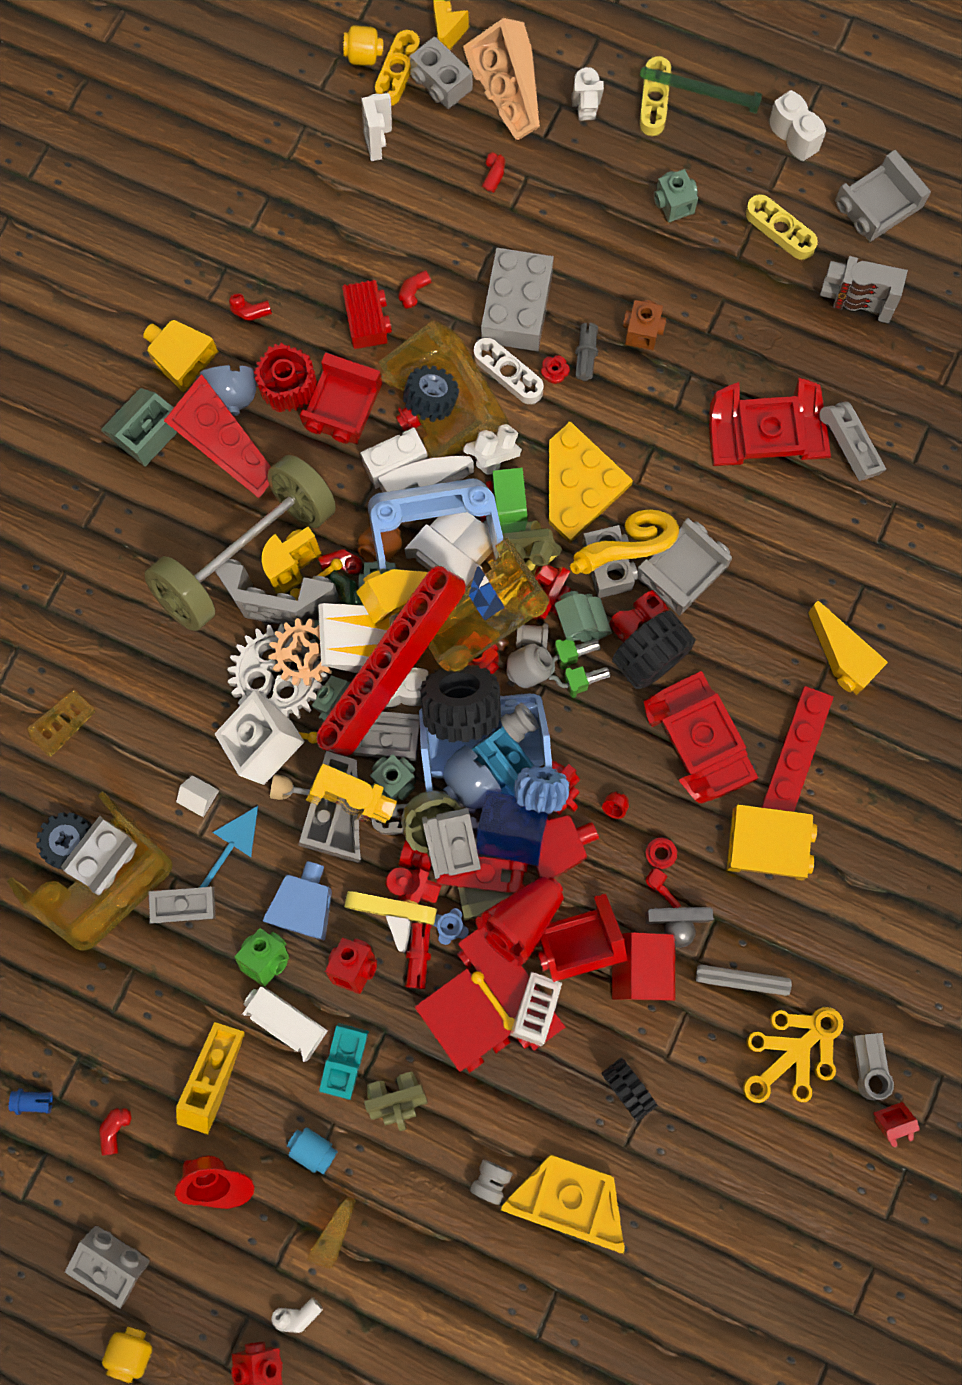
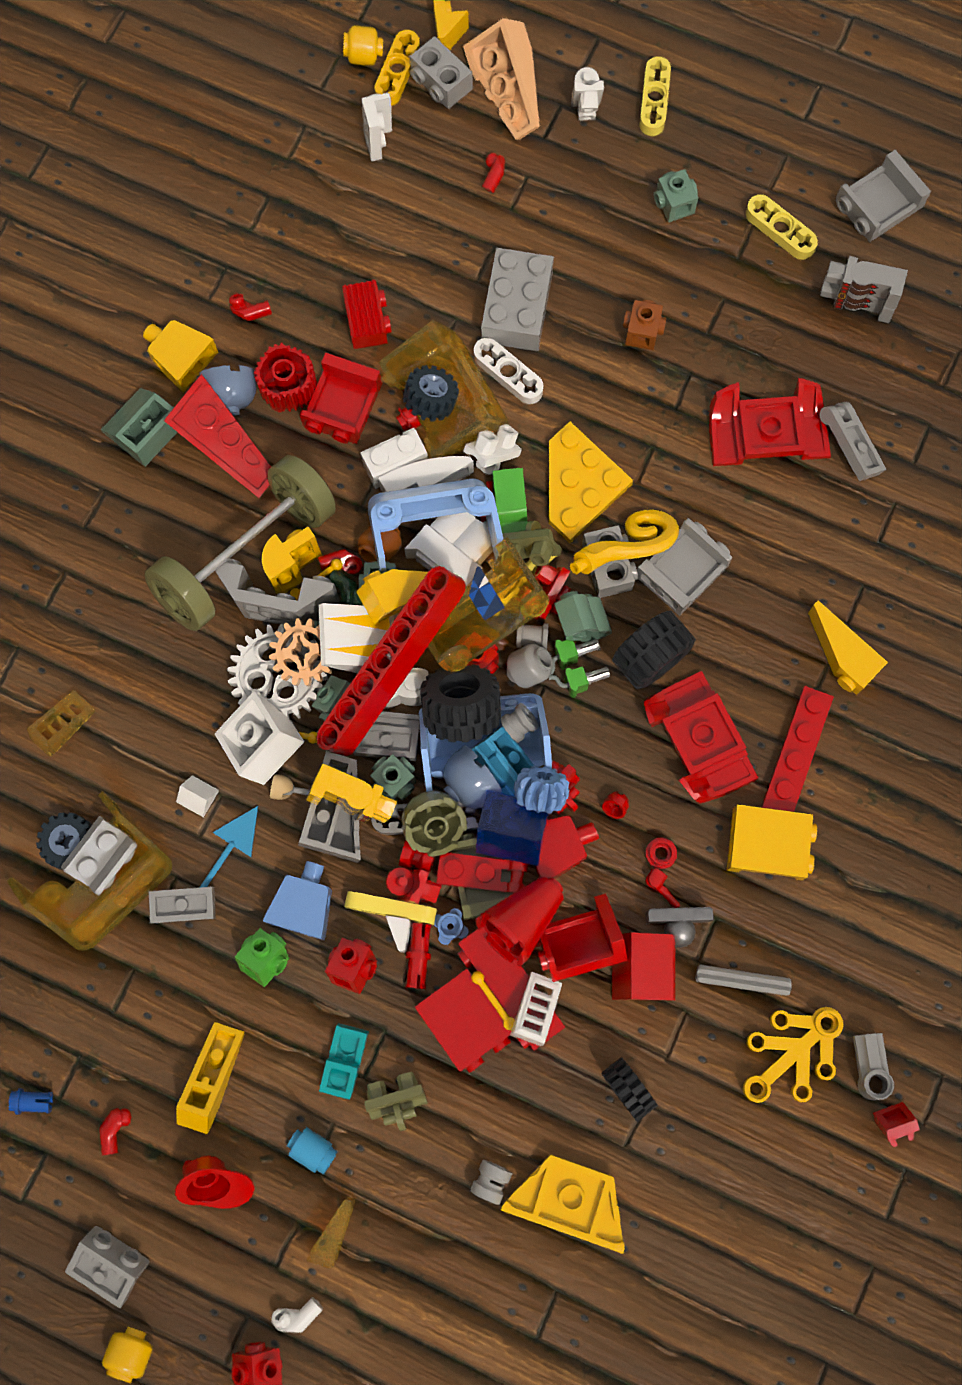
(284, 1021): white window -> none
(410, 287): red arm -> none
(451, 843): light grey plate -> none
(558, 375): red plate -> none
(586, 351): dark grey axle -> none
(646, 607): red leg -> none
(751, 101): clear green bar -> none
(797, 125): white brick -> none

